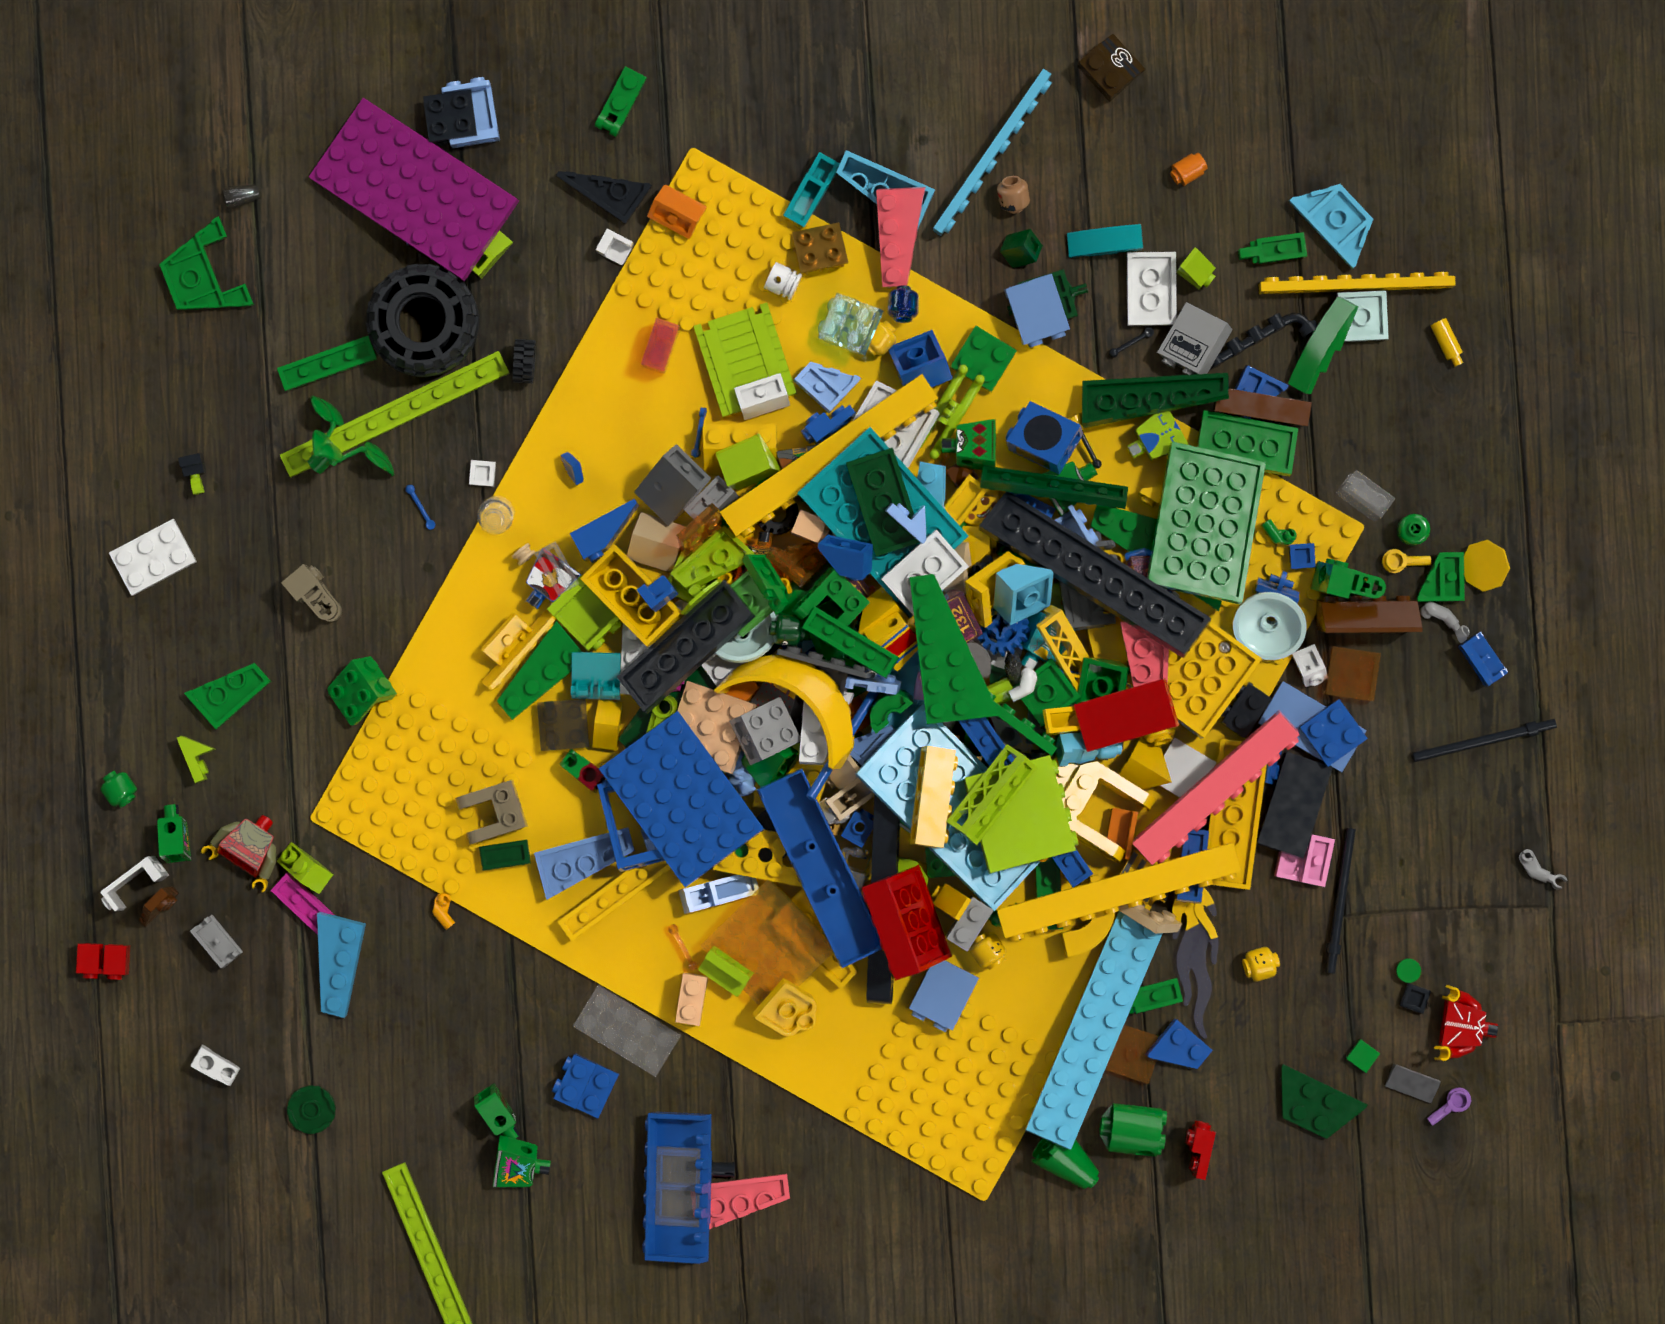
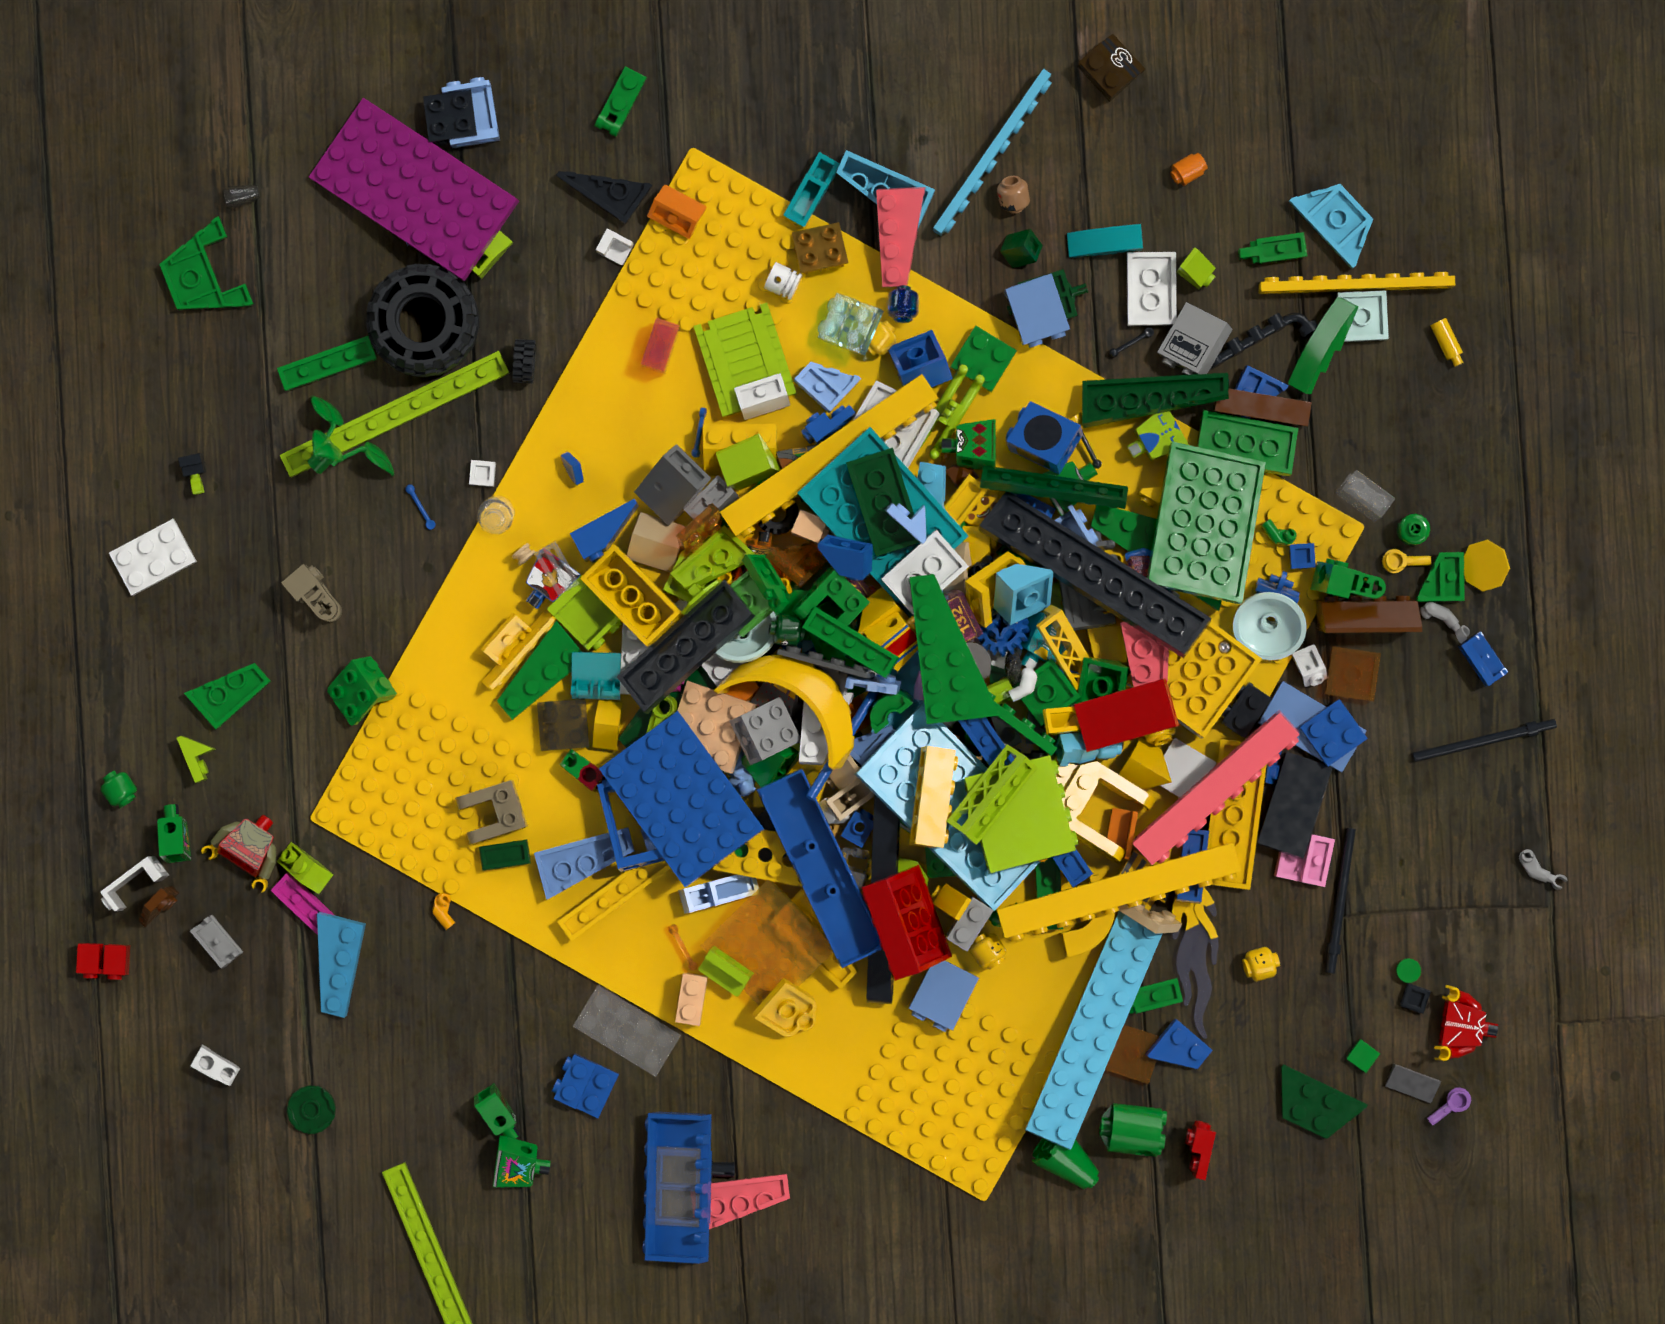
(658, 593): blue panel -> none

